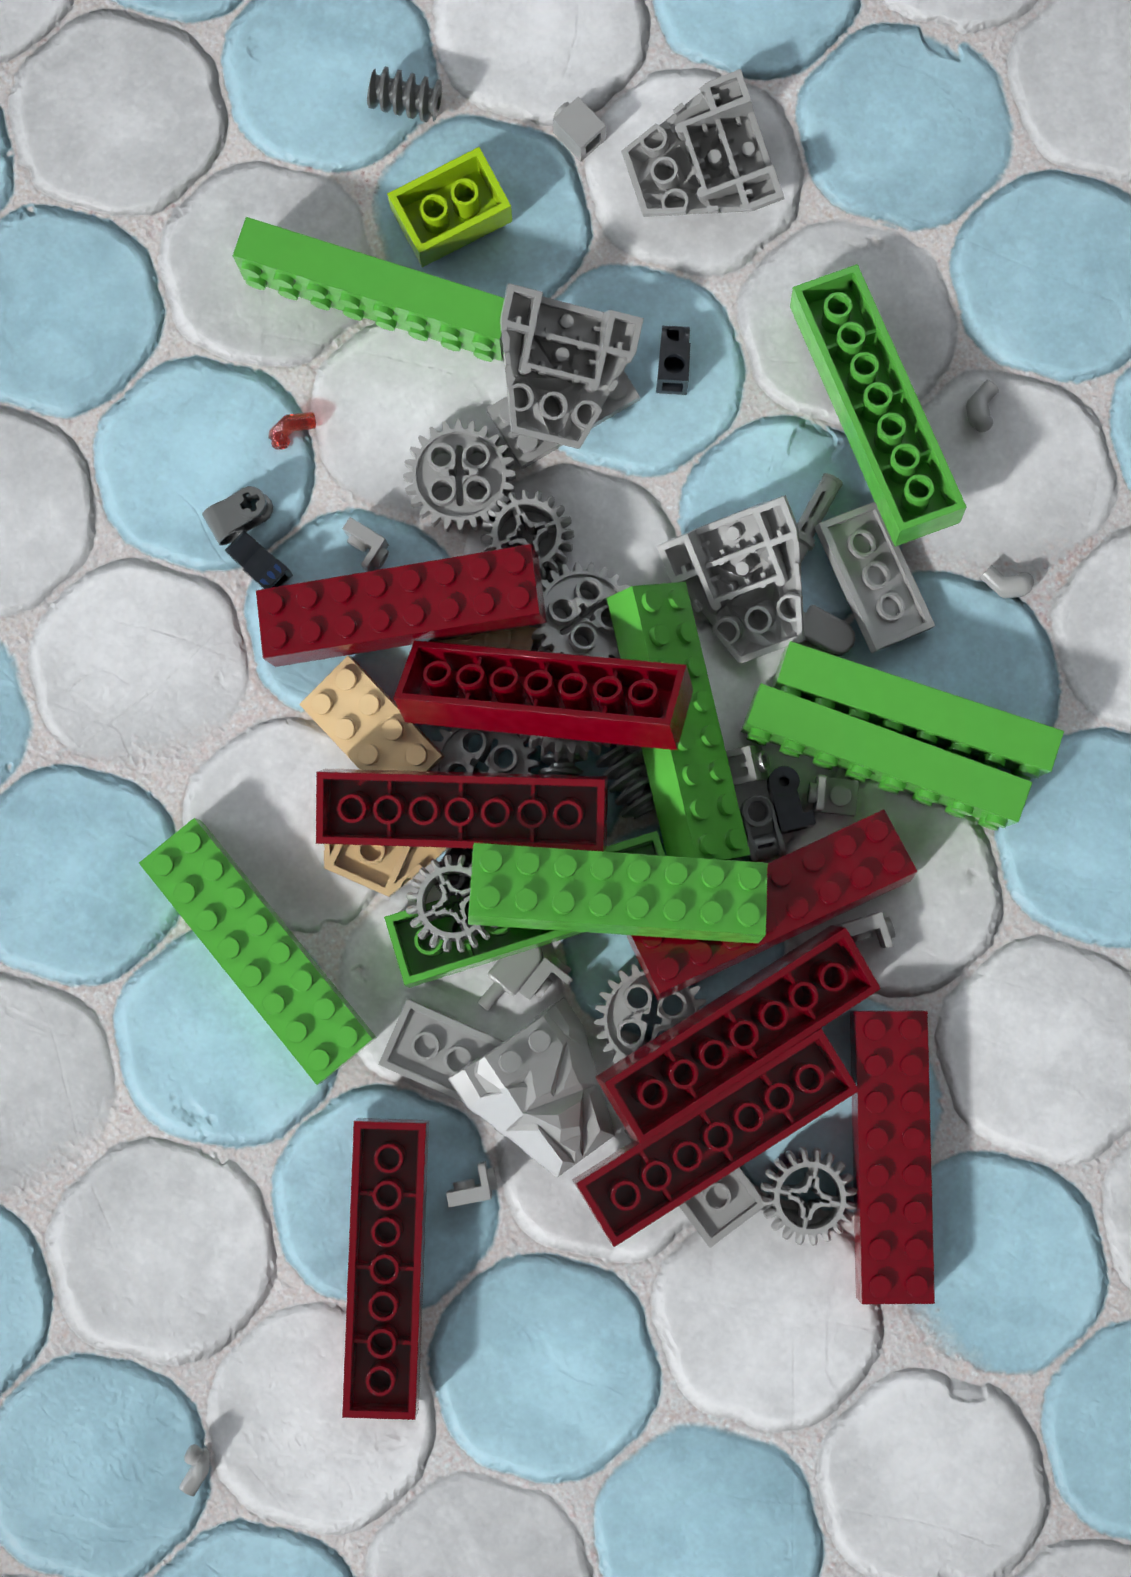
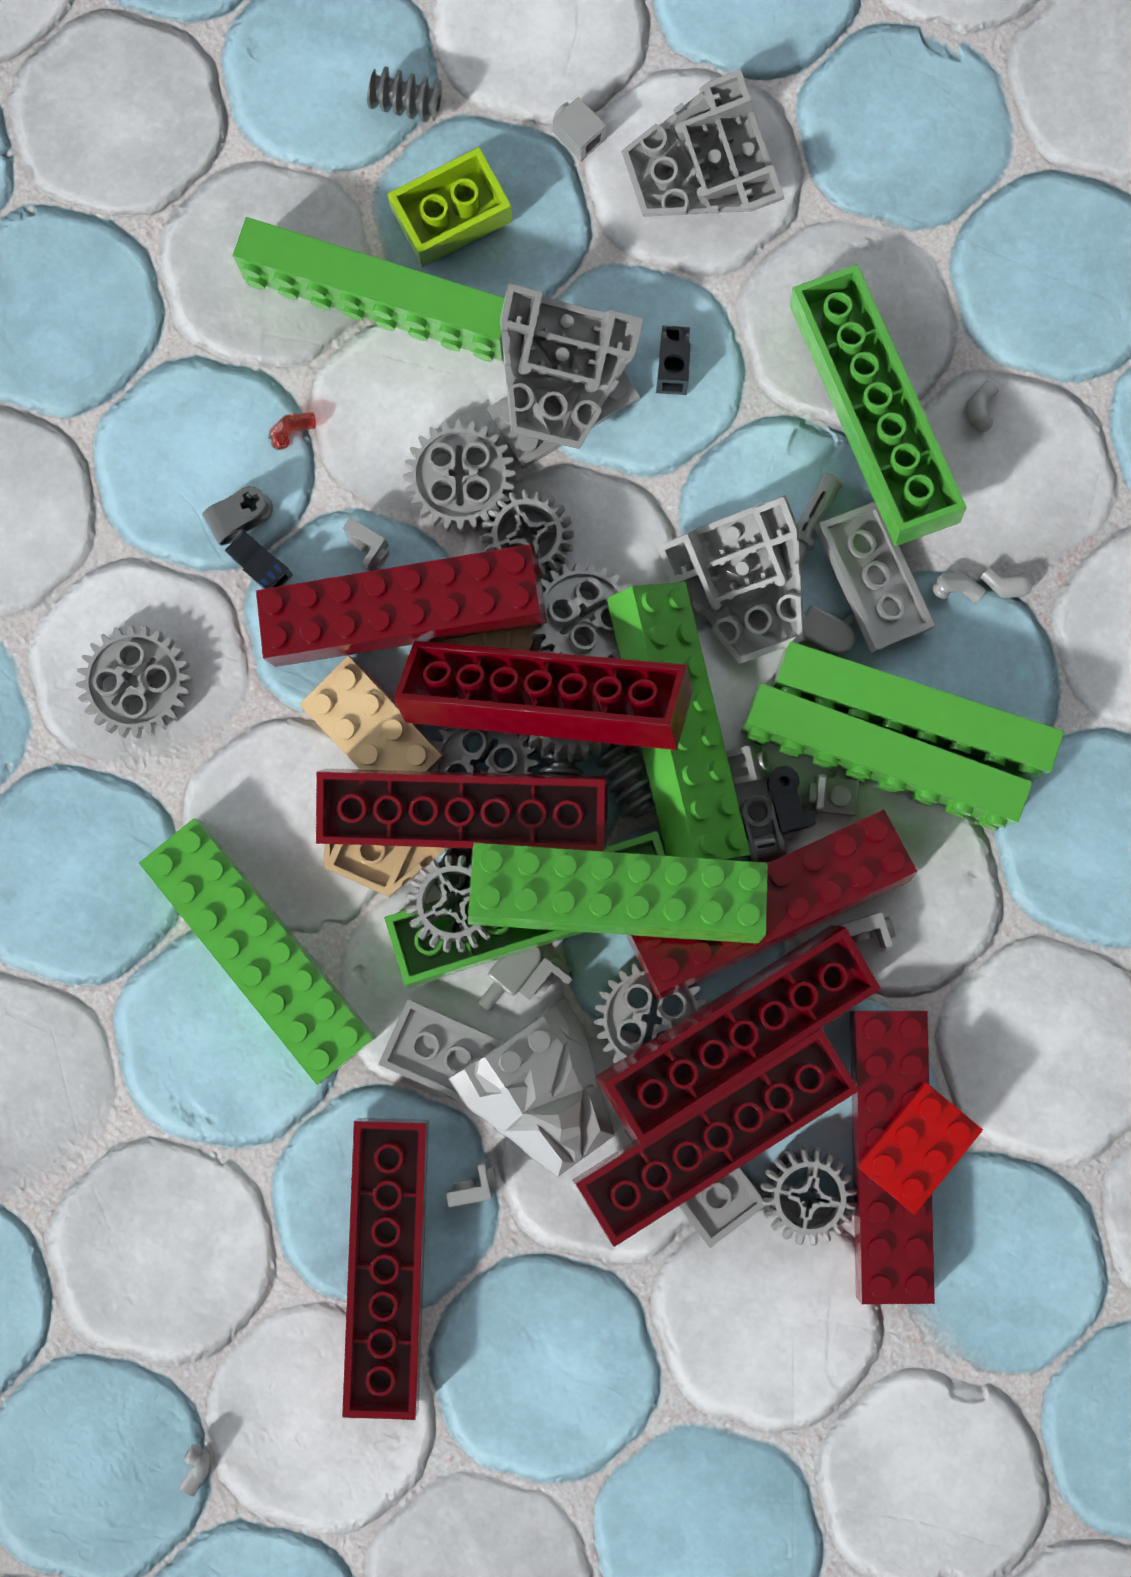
(111, 660): none -> light grey gear
(919, 1148): none -> red plate
(958, 582): none -> light grey arm

